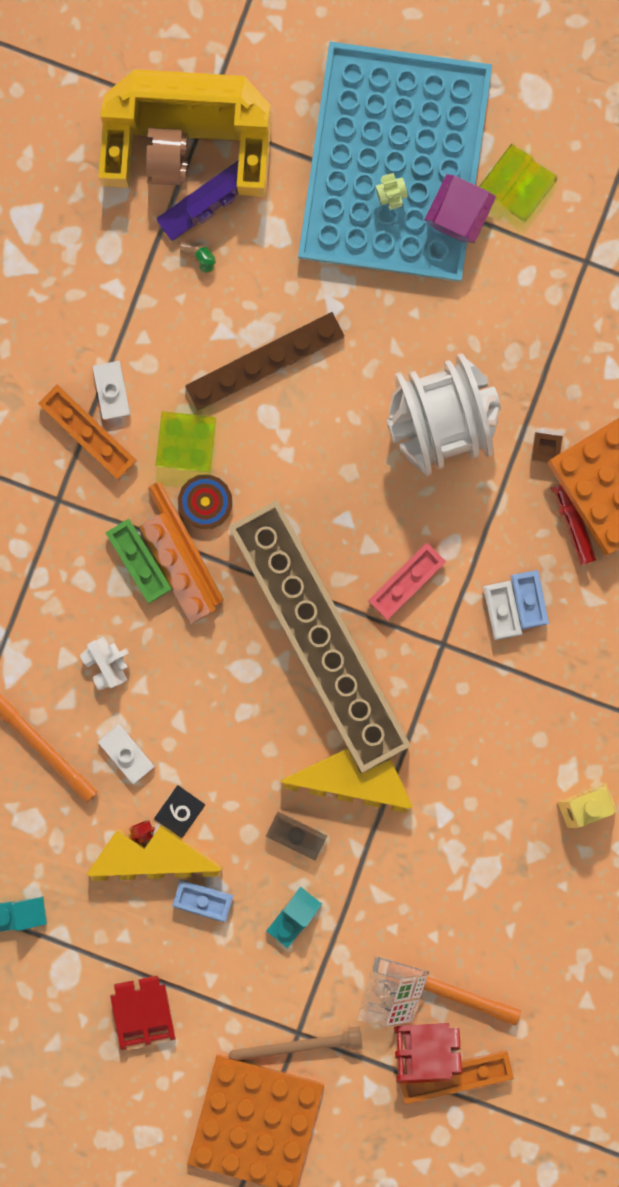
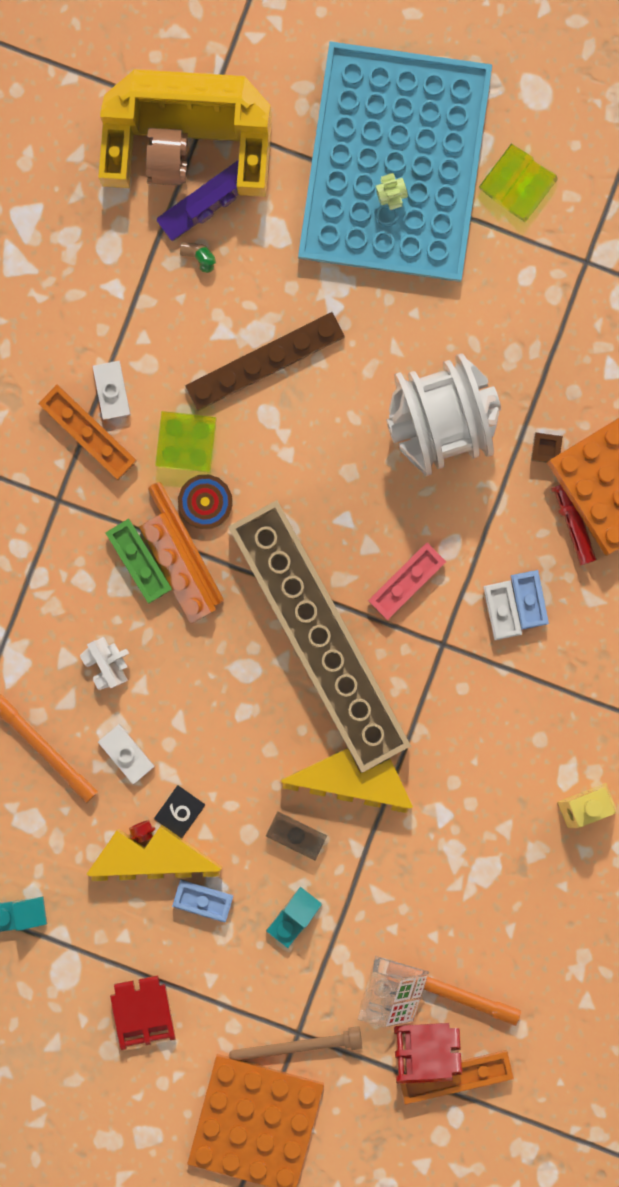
(460, 209): magenta slope -> none

